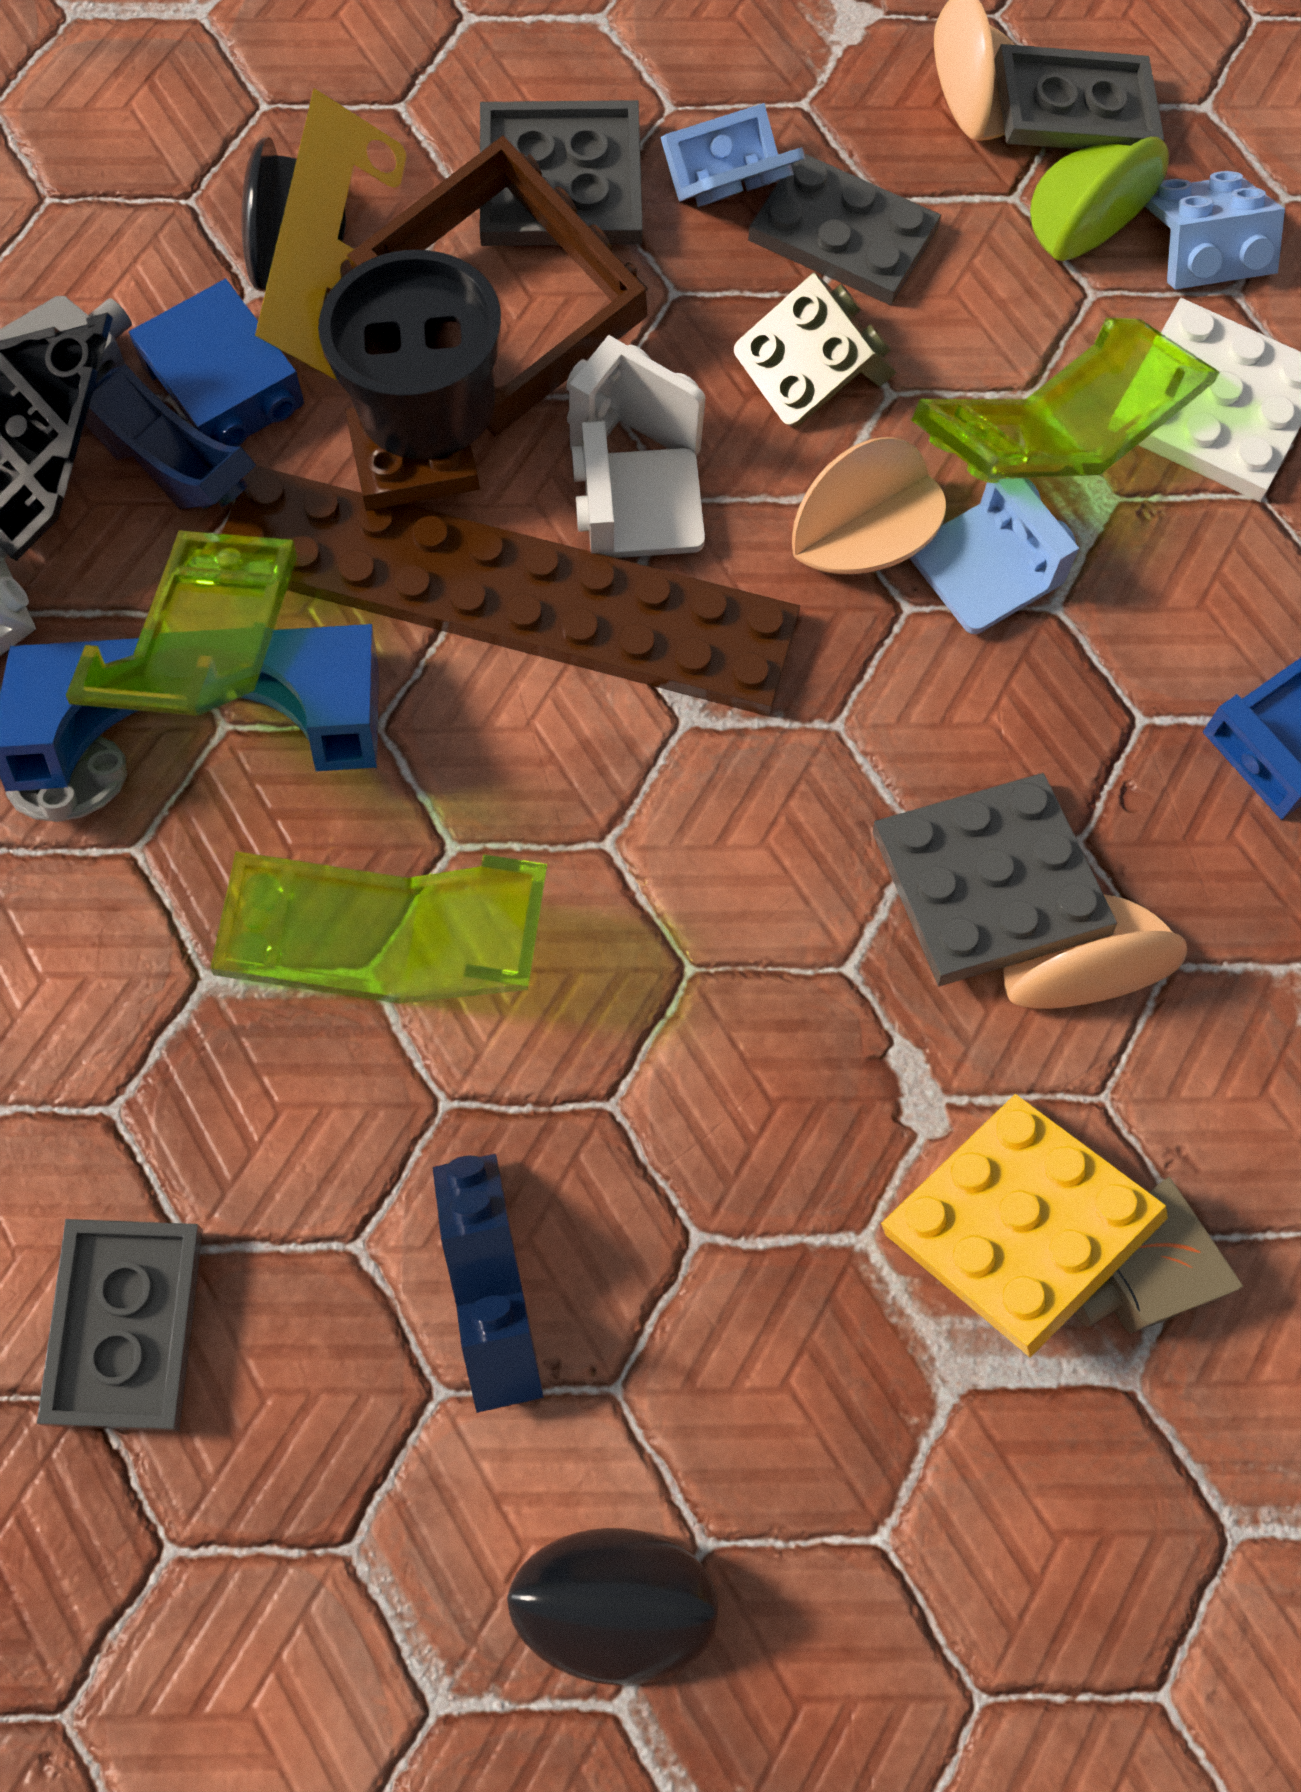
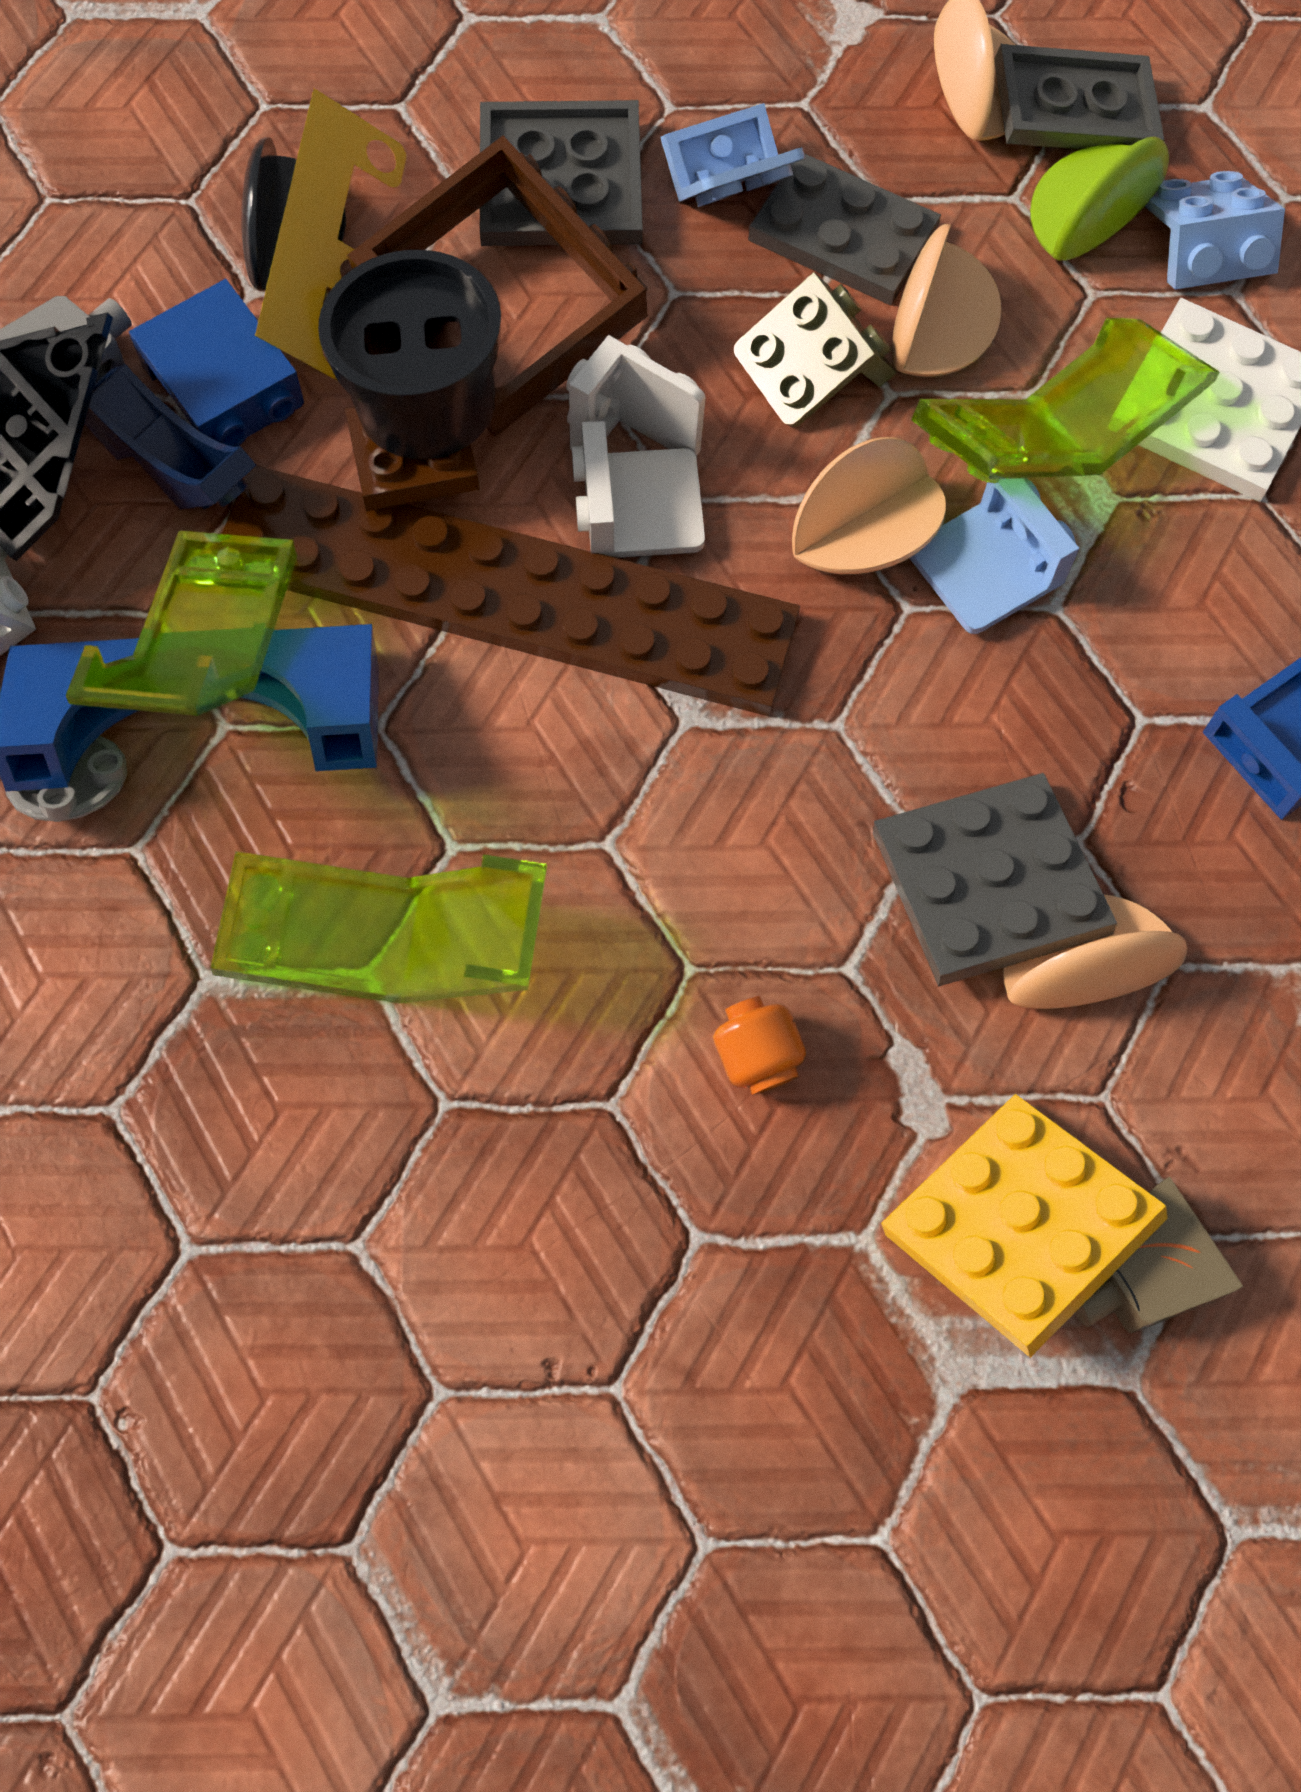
(121, 1325): dark grey plate -> none
(486, 1283): dark blue arch -> none
(614, 1606): black piece -> none
(759, 1045): none -> orange head
(945, 311): none -> light nougat piece

